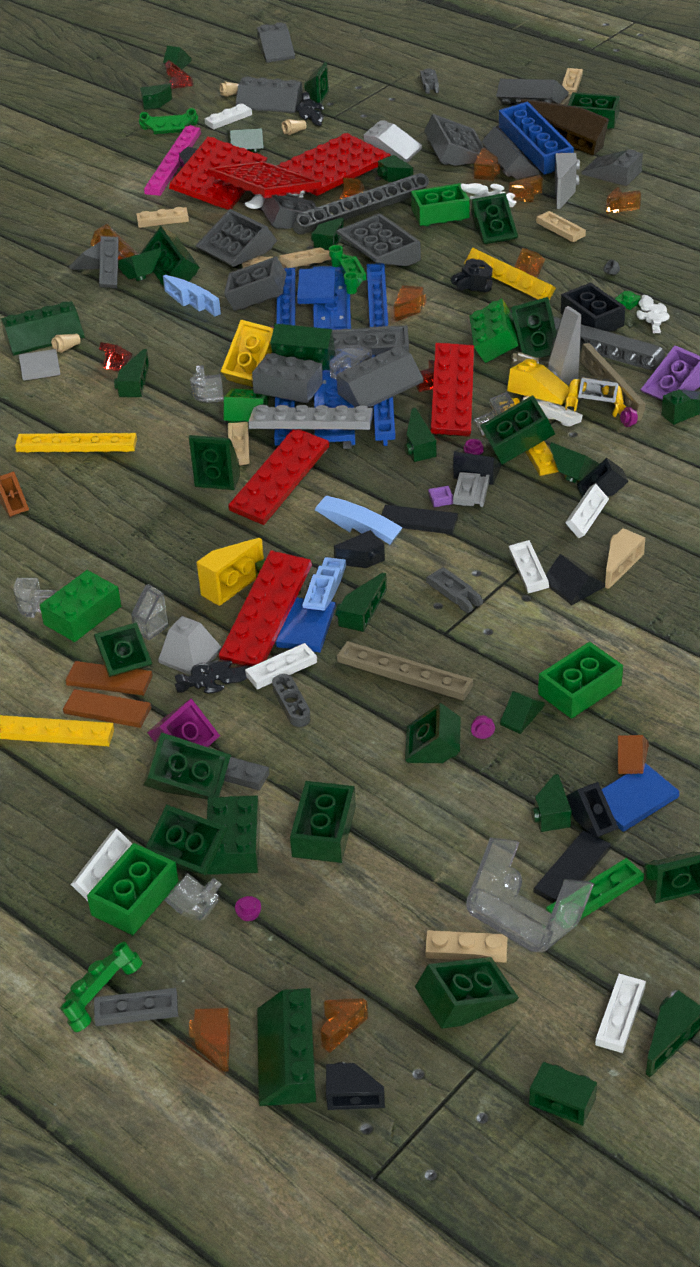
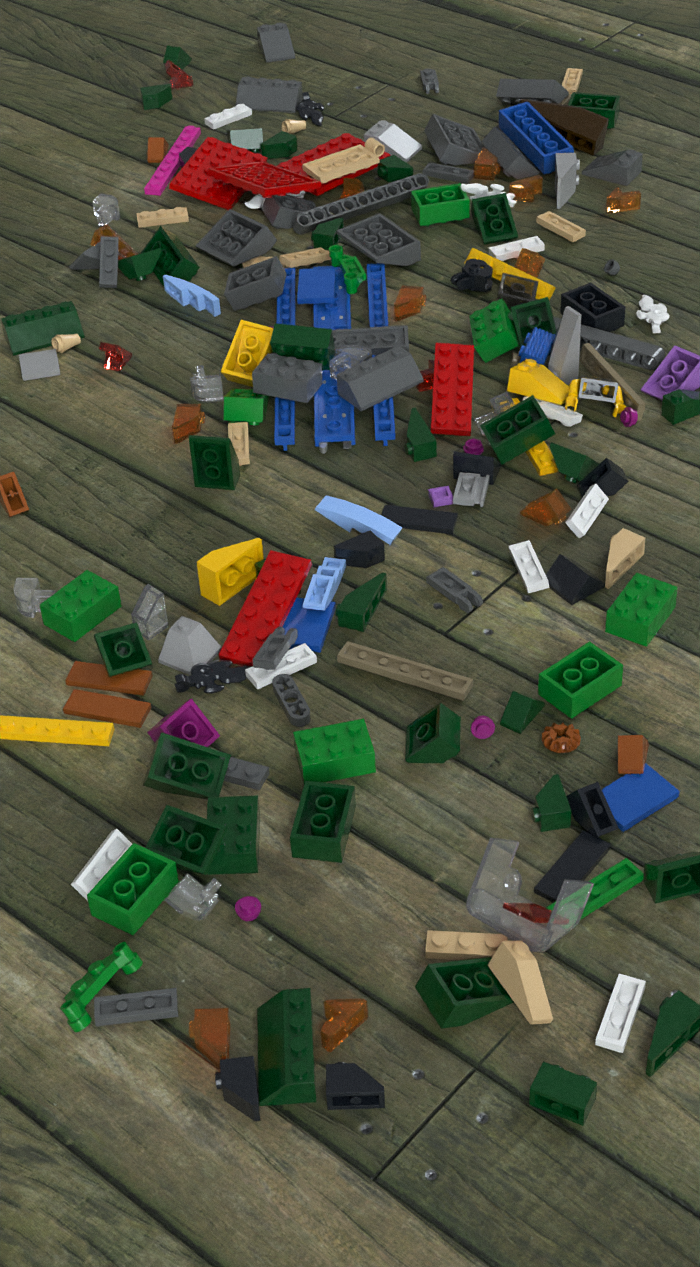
(76, 442): yellow plate -> none
(106, 209): none -> clear brick
(133, 376): dark green slope -> none
(157, 149): none -> dark orange slope
(168, 124): green plate -> none
(187, 421): none -> clear orange slope
(228, 89): tan cone -> none
(239, 1085): none -> black slope
(274, 648): none -> dark grey hinge
(278, 476): red plate -> none
(279, 146): none -> dark green slope
(310, 418): light grey plate -> none
(317, 84): dark green slope -> none
(334, 751): none -> green brick
(345, 161): none -> tan hinge
(448, 173): none -> dark grey tile
(513, 249): none -> white plate
(516, 290): none -> clear smoke slope
(522, 980): none -> tan slope
(529, 911): none -> clear red piece
(537, 346): none -> blue brick
(547, 509): none -> clear orange slope
(562, 744): none -> dark orange gear
(628, 299): green plate -> none
(641, 609): none -> green brick

